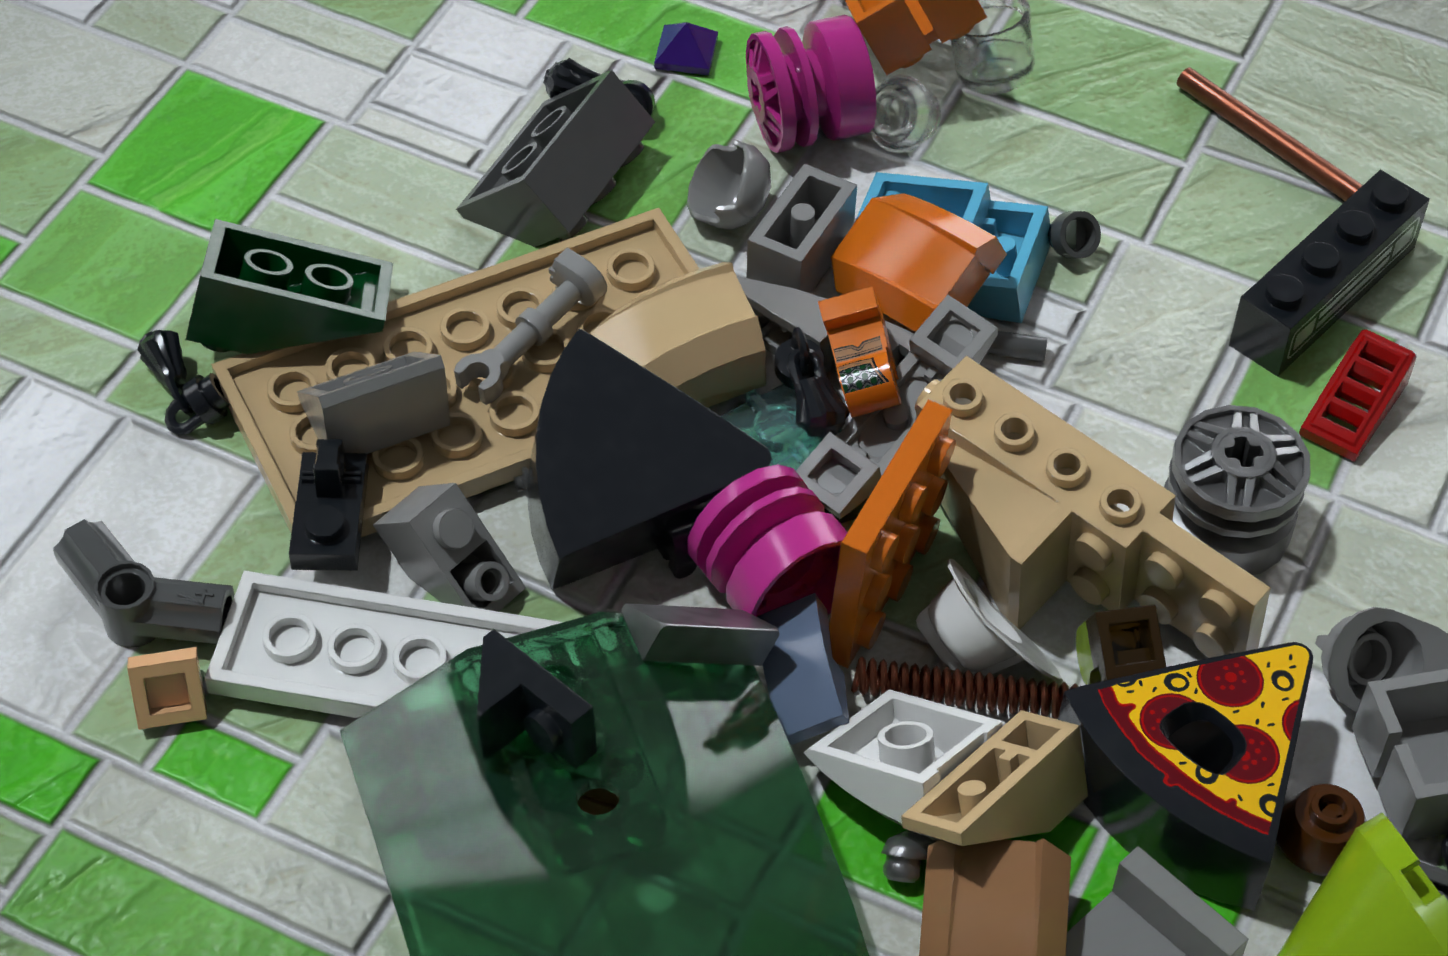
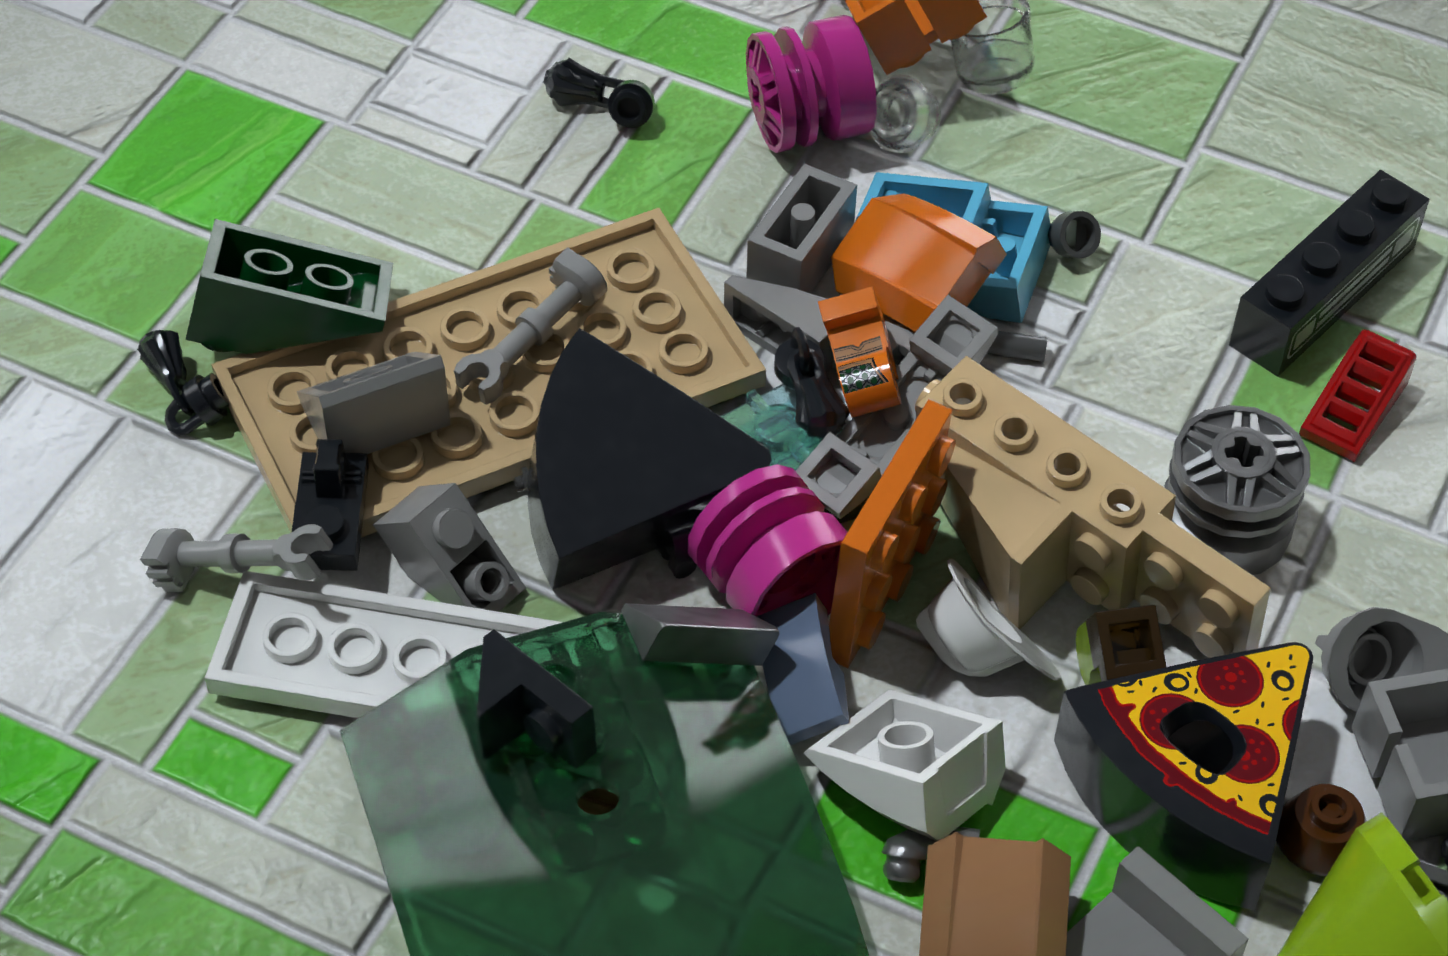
(134, 602): dark grey piece -> none
(167, 688): light nougat tile -> none
(175, 554): none -> light grey piece
(560, 163): dark grey slope -> none
(686, 48): dark purple slope -> none
(692, 333): tan slope -> none
(729, 185): light grey hair -> none
(960, 687): copper piece -> none
(1008, 787): tan slope -> none
(1268, 134): copper bar -> none

